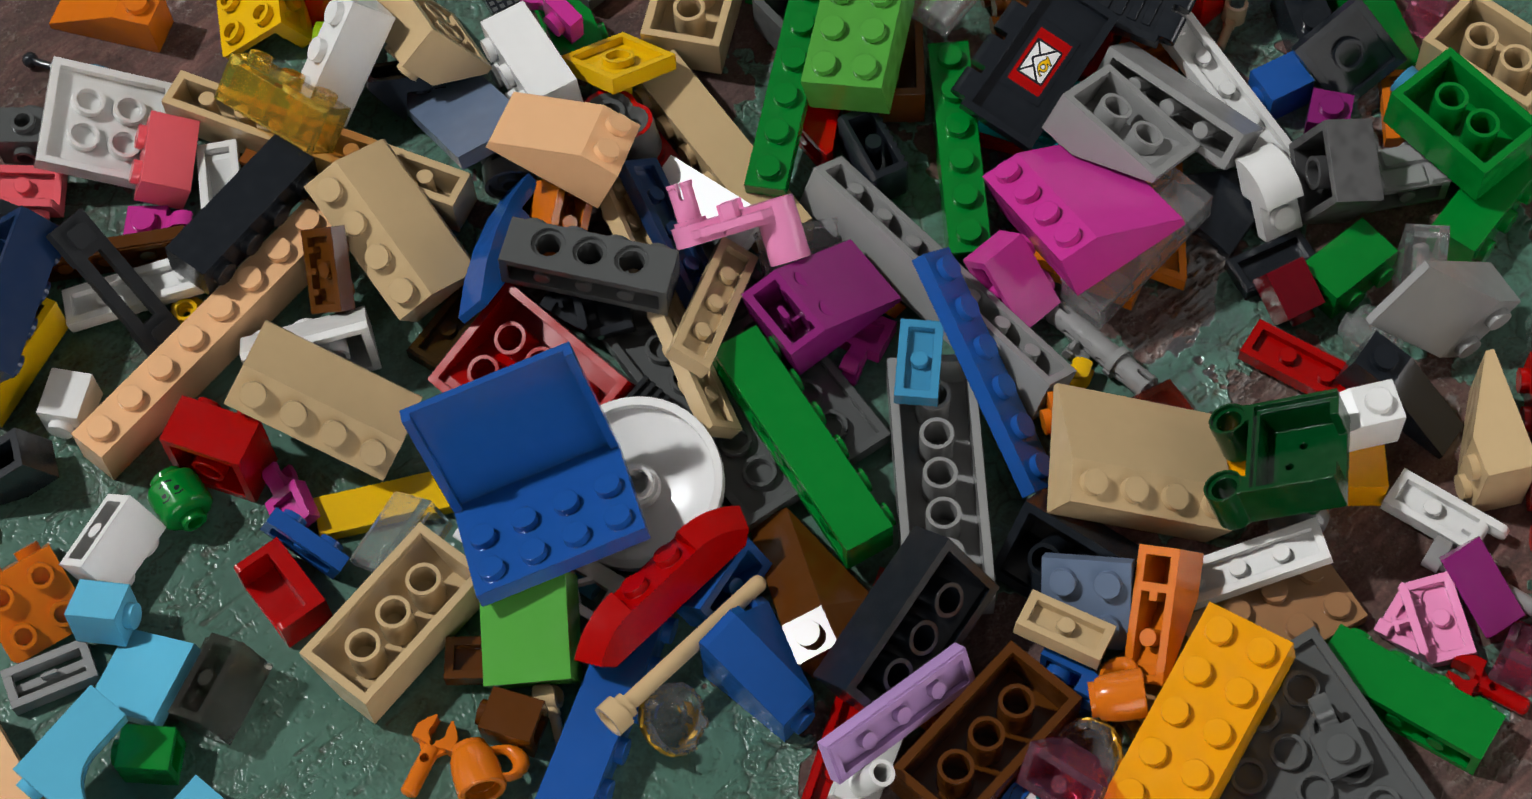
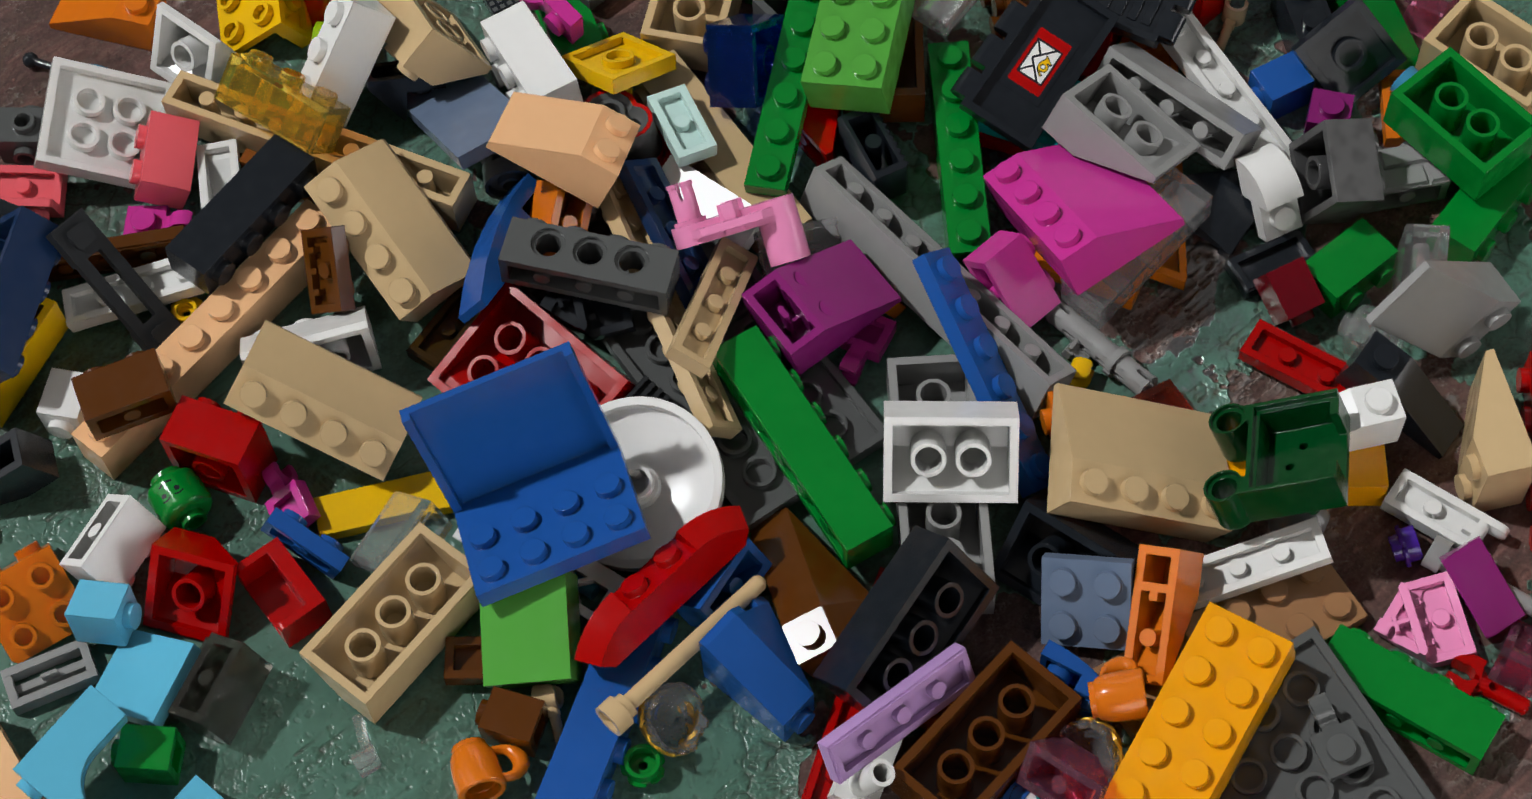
(124, 393): none -> reddish brown brick
(185, 47): none -> white slope
(190, 585): none -> red slope
(365, 759): none -> clear hand
(429, 753): orange bar -> none
(643, 754): none -> green plate
(682, 125): none -> light aqua plate
(740, 58): none -> clear blue brick
(918, 362): dark azure plate -> none
(951, 451): none -> white slope
(1064, 629): tan plate -> none
(1405, 545): none -> dark purple plate

